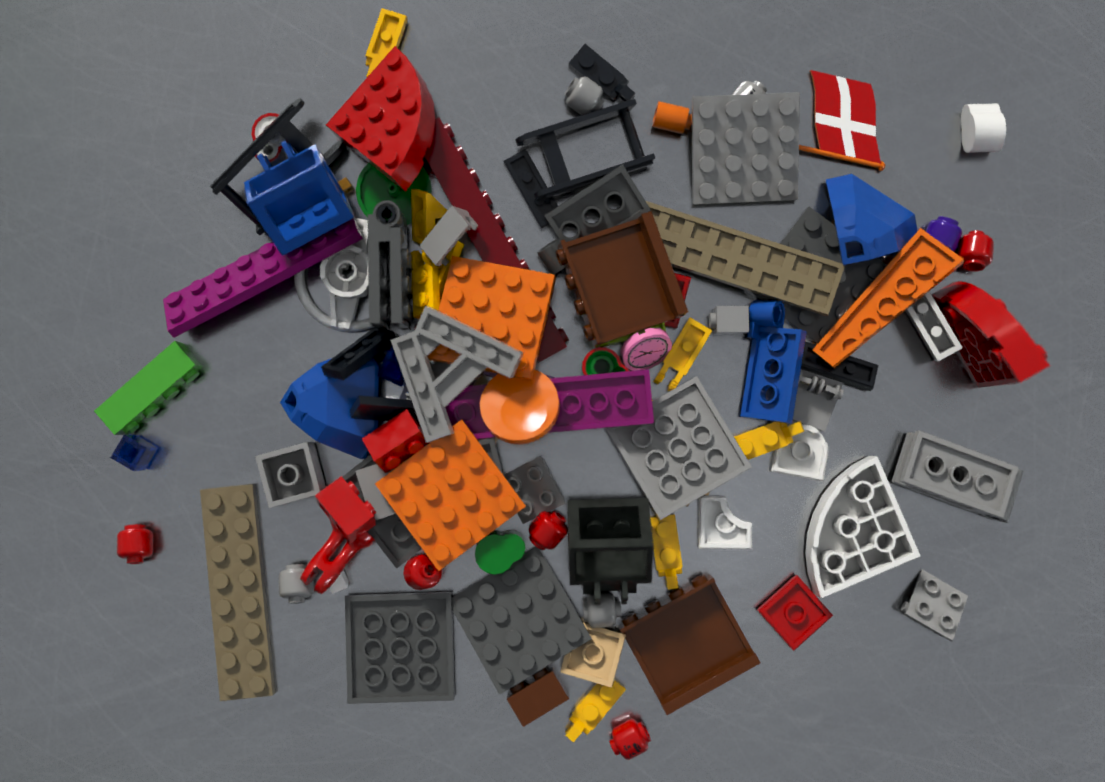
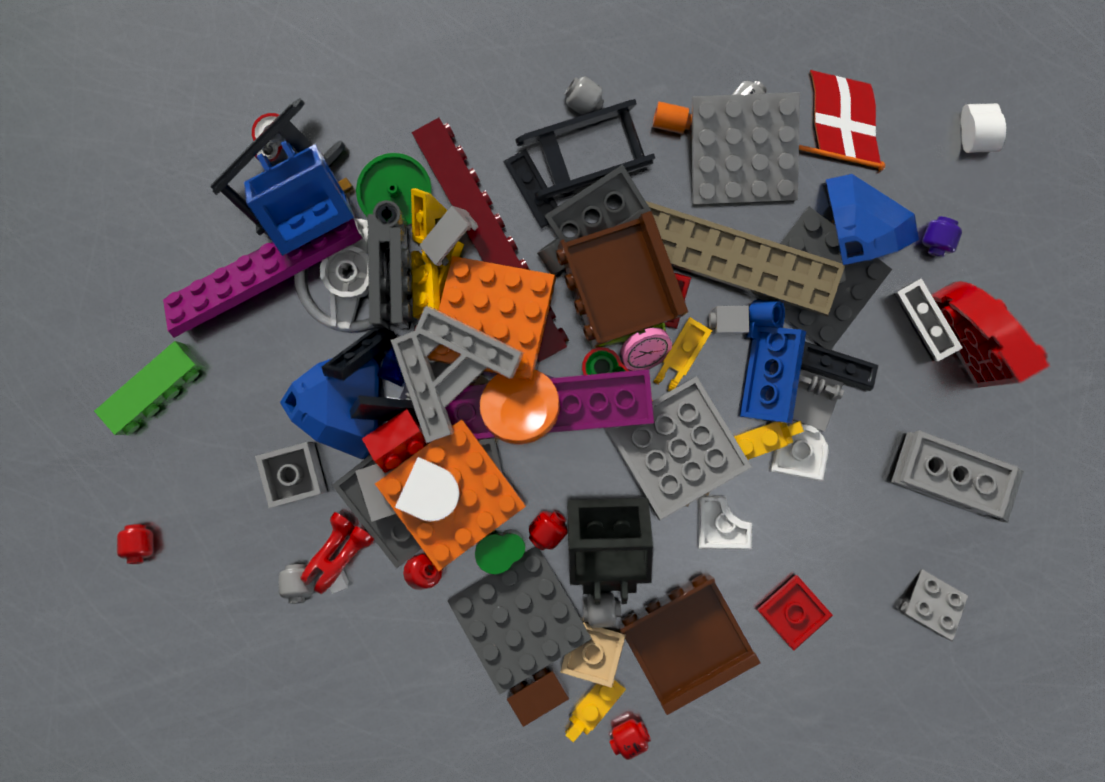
(134, 452): clear blue brick -> none
(237, 592): dark tan plate -> none
(346, 509): red brick -> none
(385, 36): yellow hinge -> none
(389, 119): red brick -> none
(399, 647): dark grey plate -> none
(429, 492): none -> white tile
(535, 488): light grey hinge -> none
(596, 68): black hinge -> none
(666, 549): yellow hinge -> none
(856, 530): white brick -> none
(901, 284): orange wing -> none
(976, 250): red head -> none

